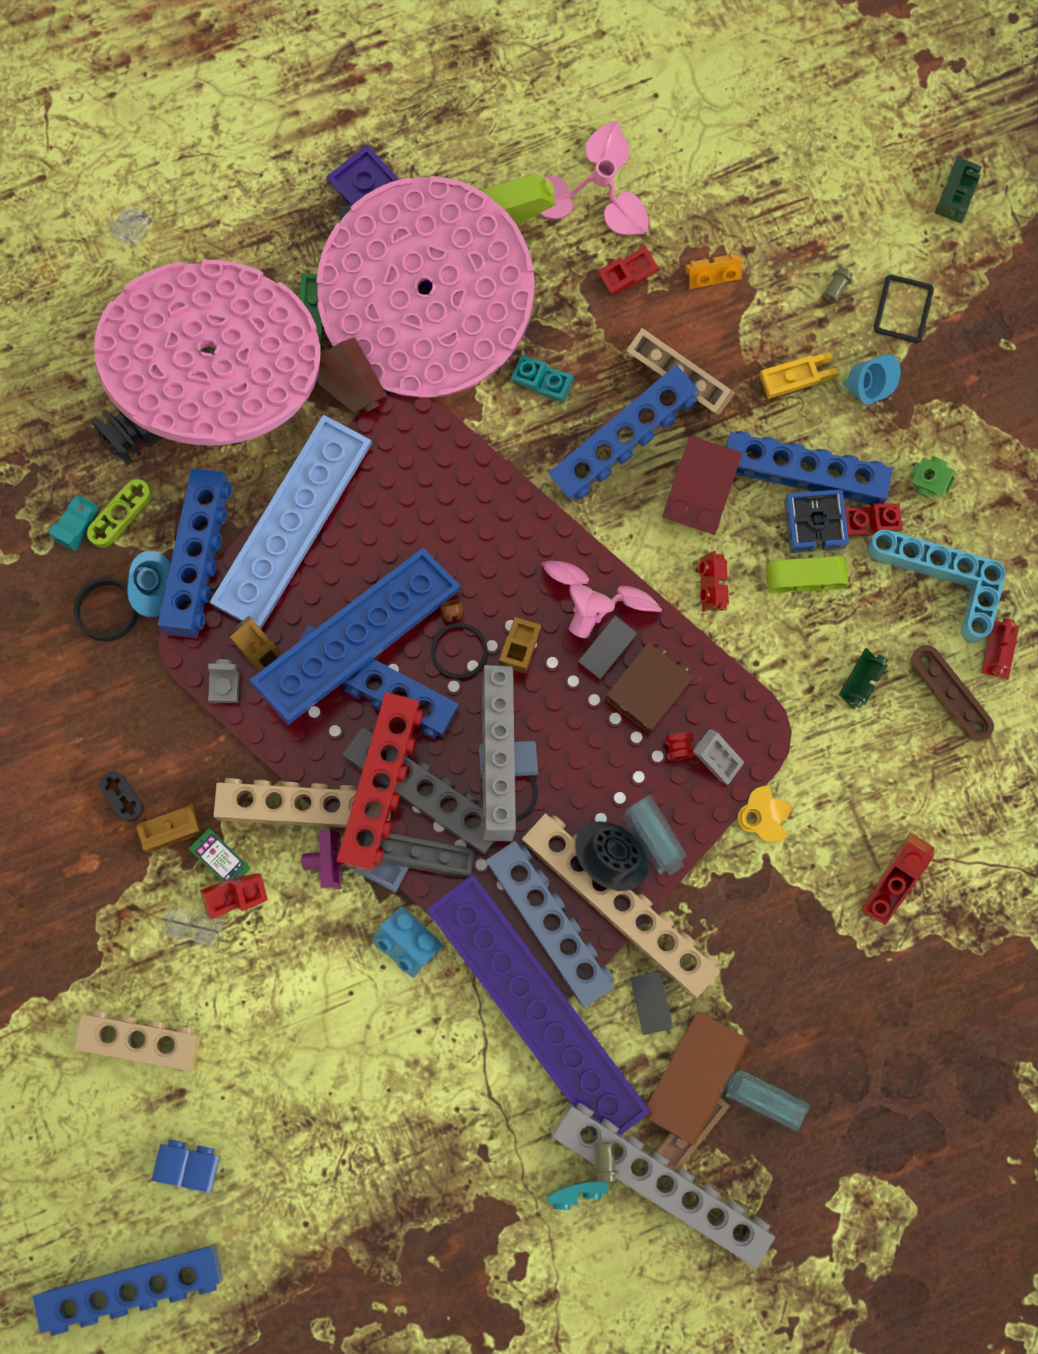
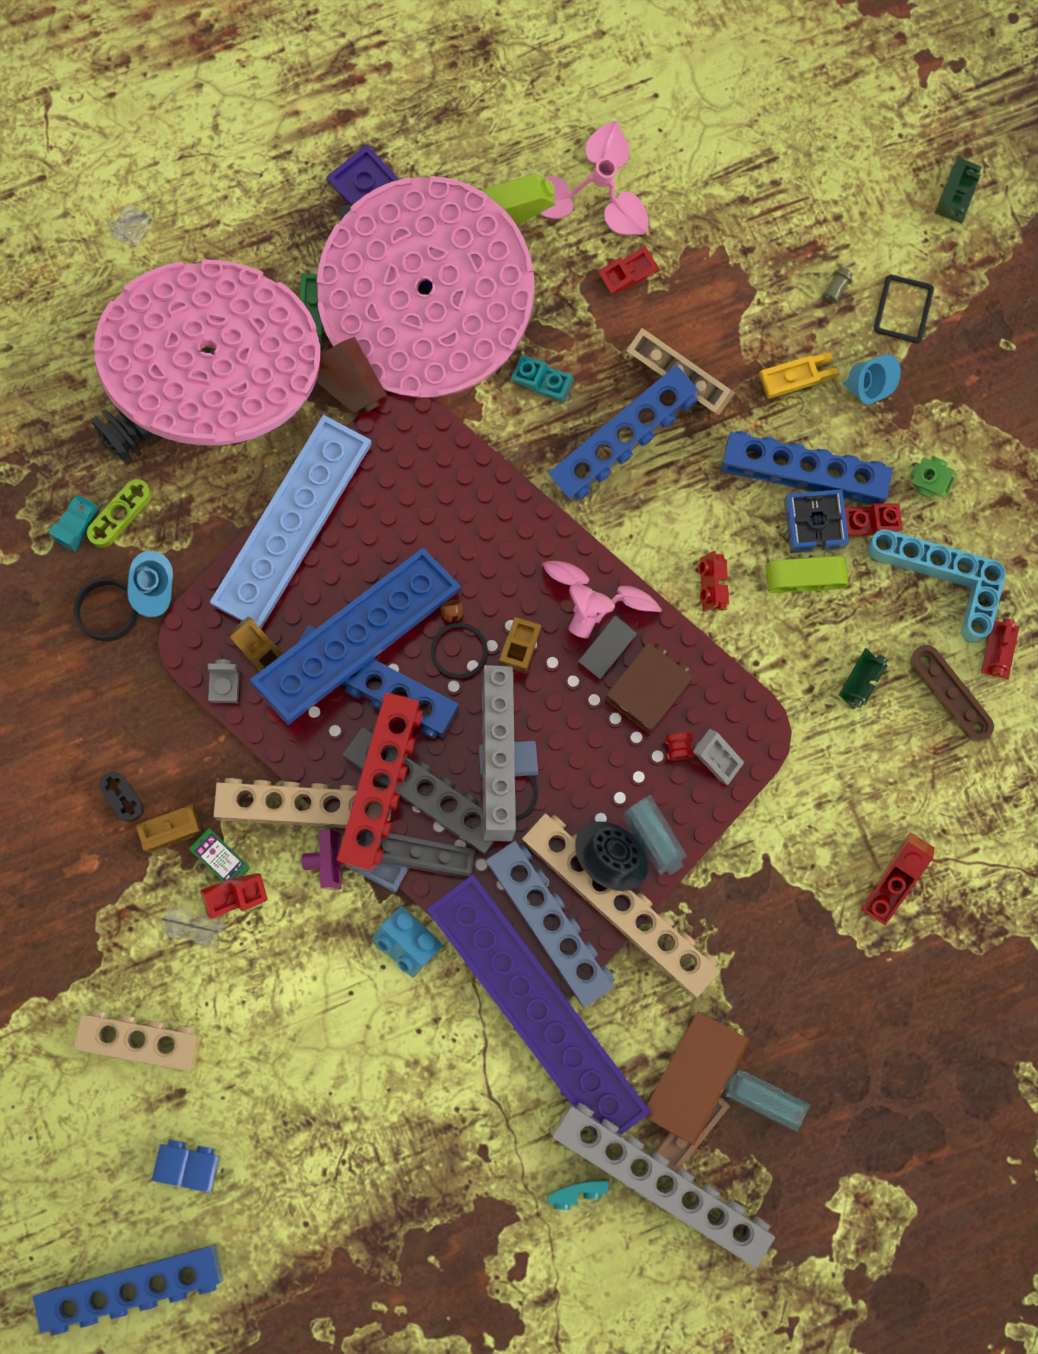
(201, 486): blue brick -> none
(605, 1162): olive pin -> none
(651, 1003): dark grey slope -> none
(702, 485): dark red slope -> none
(704, 273): light orange hinge -> none
(768, 815): yellow plate -> none

